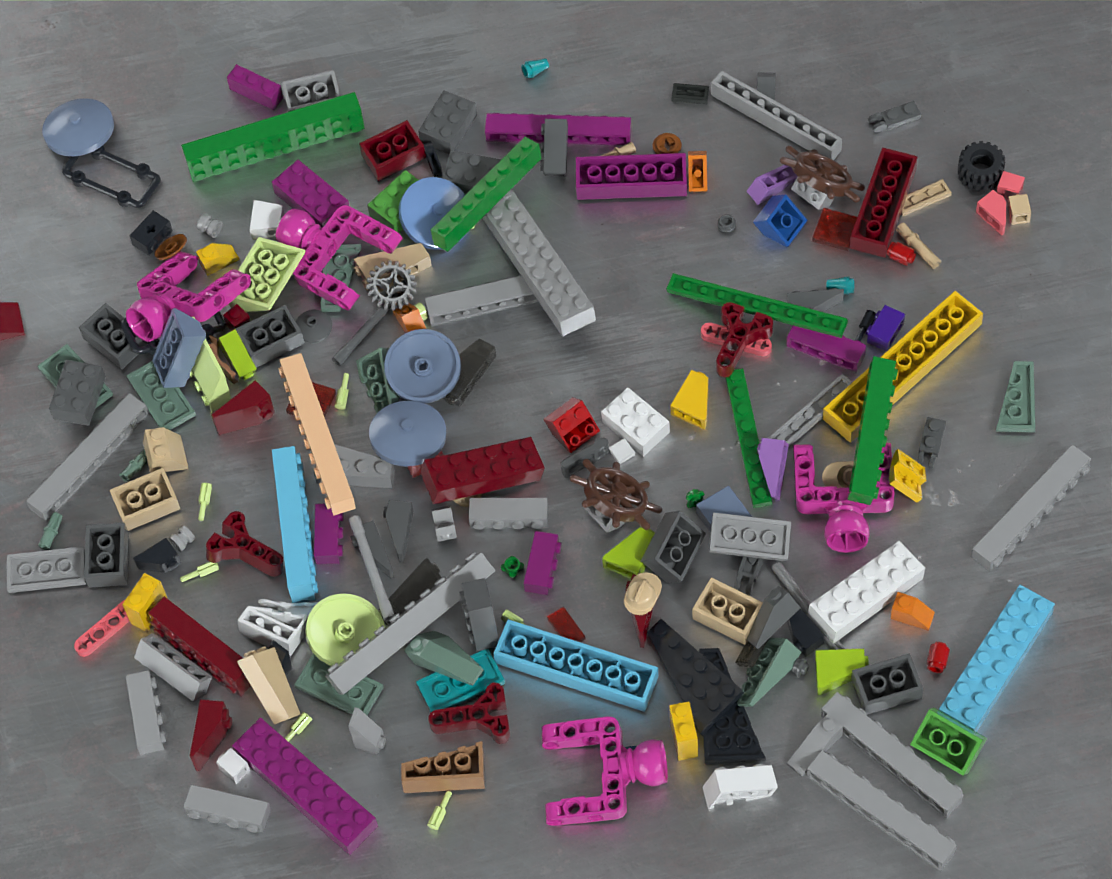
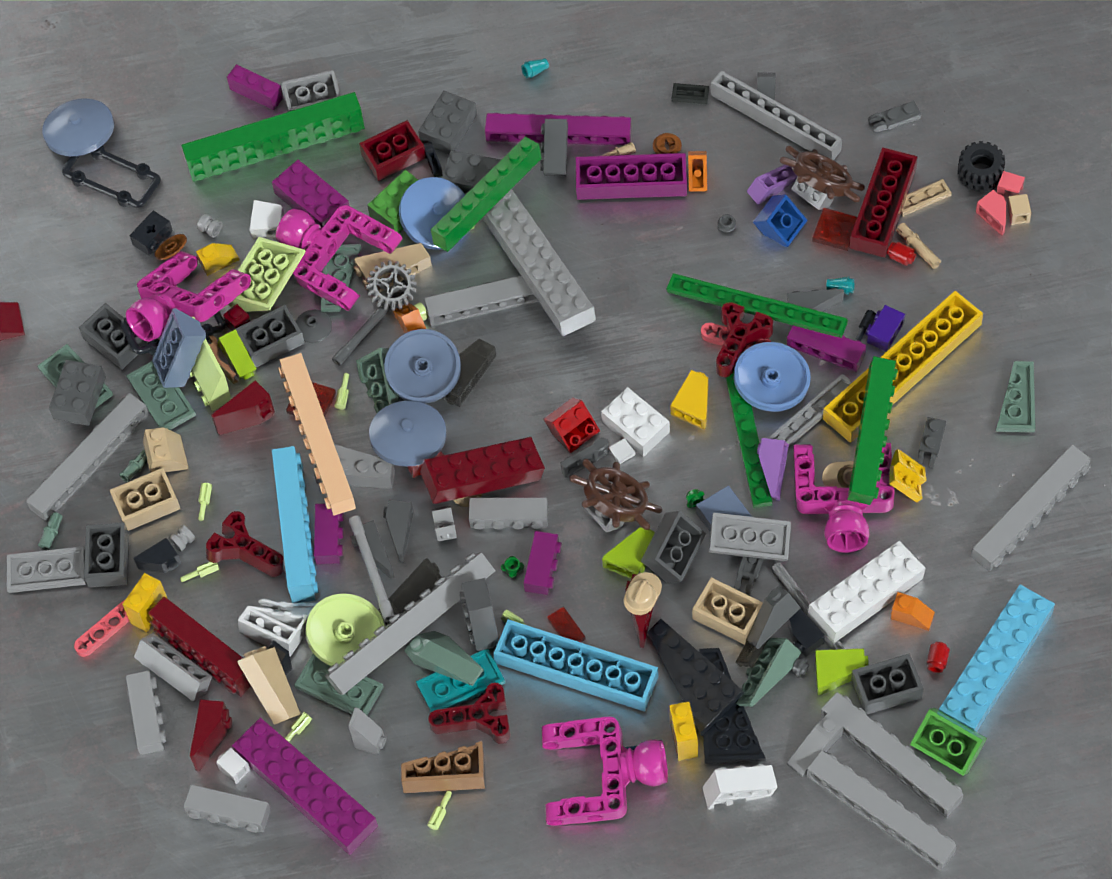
(772, 376): none -> medium blue dish

